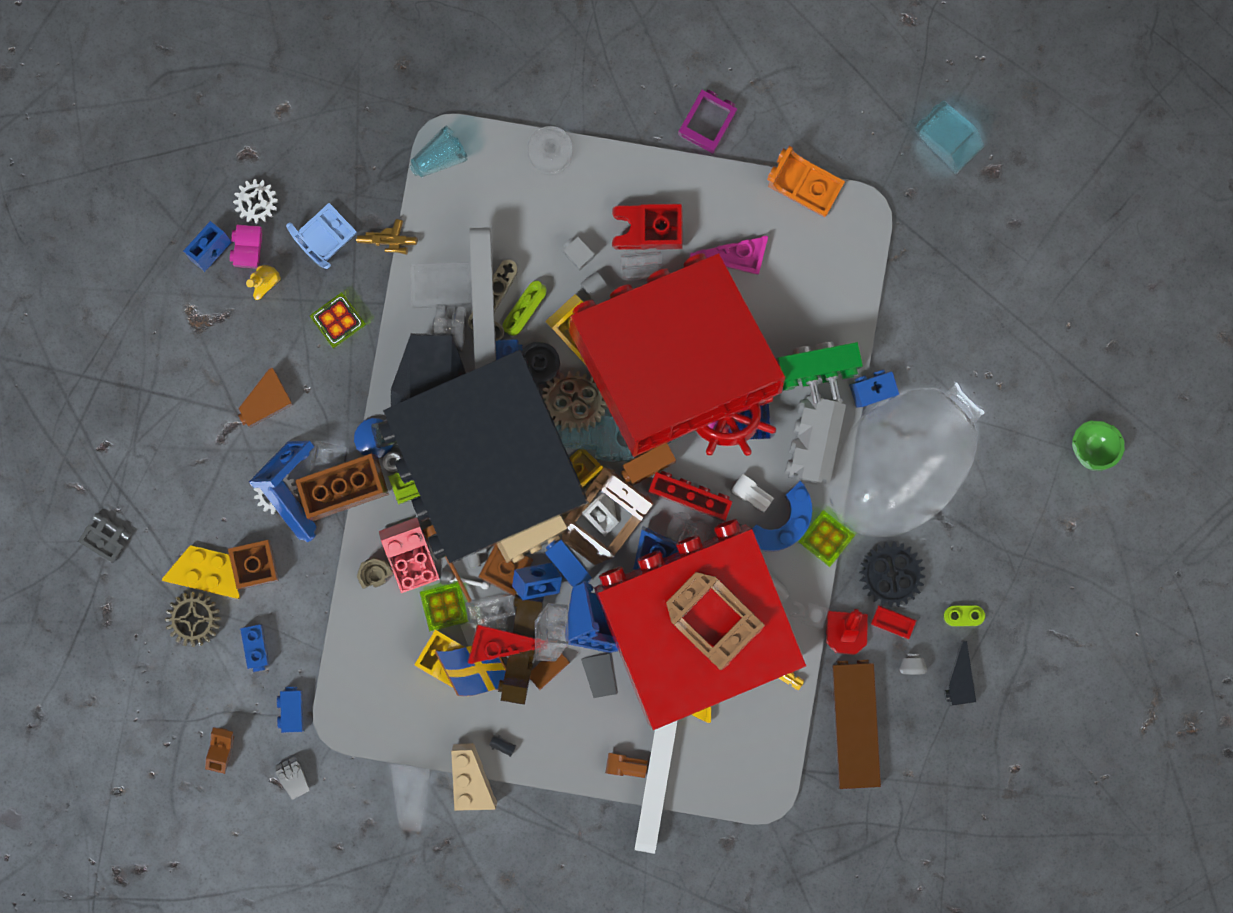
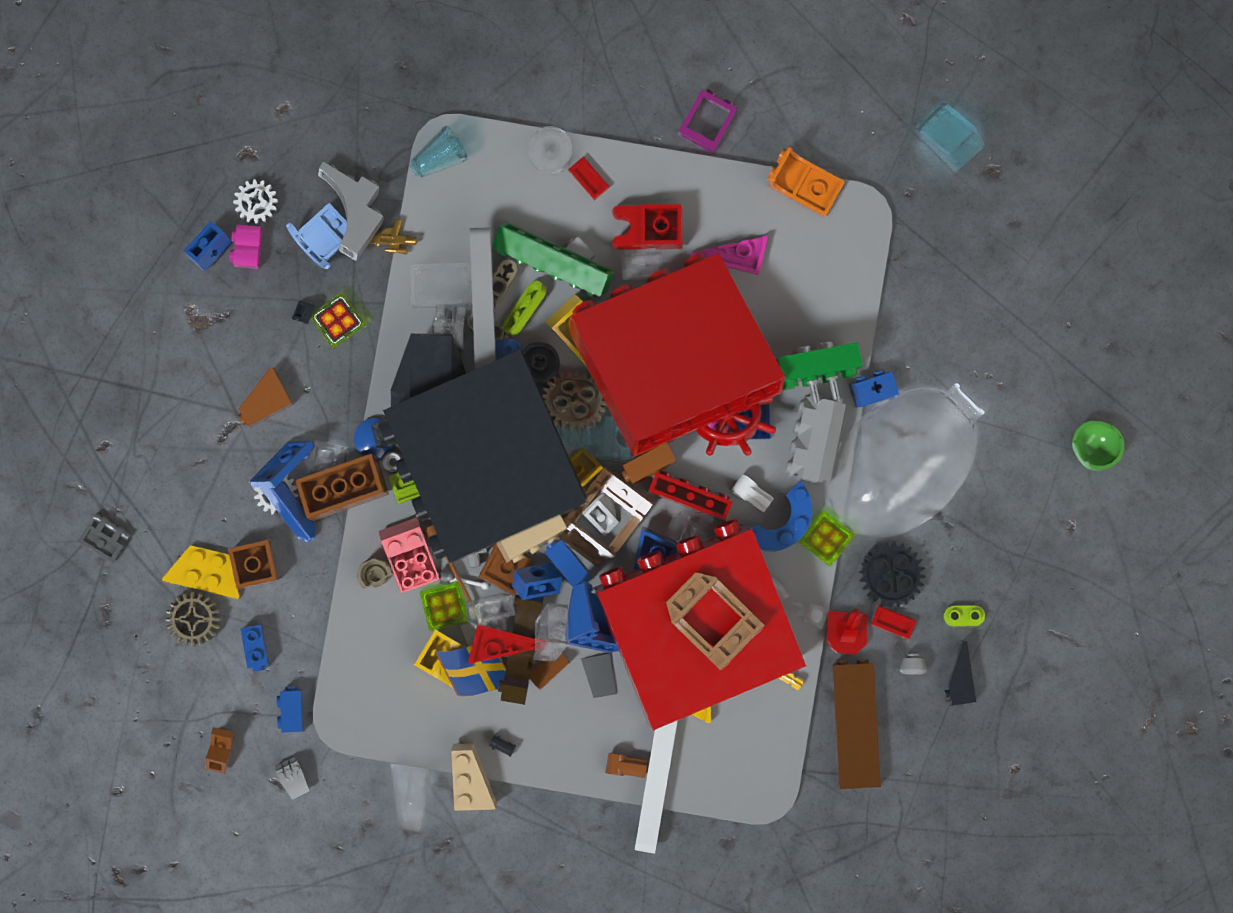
(263, 280): yellow animal -> none
(303, 312): none -> black tile
(356, 198): none -> light grey arch
(552, 259): none -> brick
(588, 178): none -> red tile

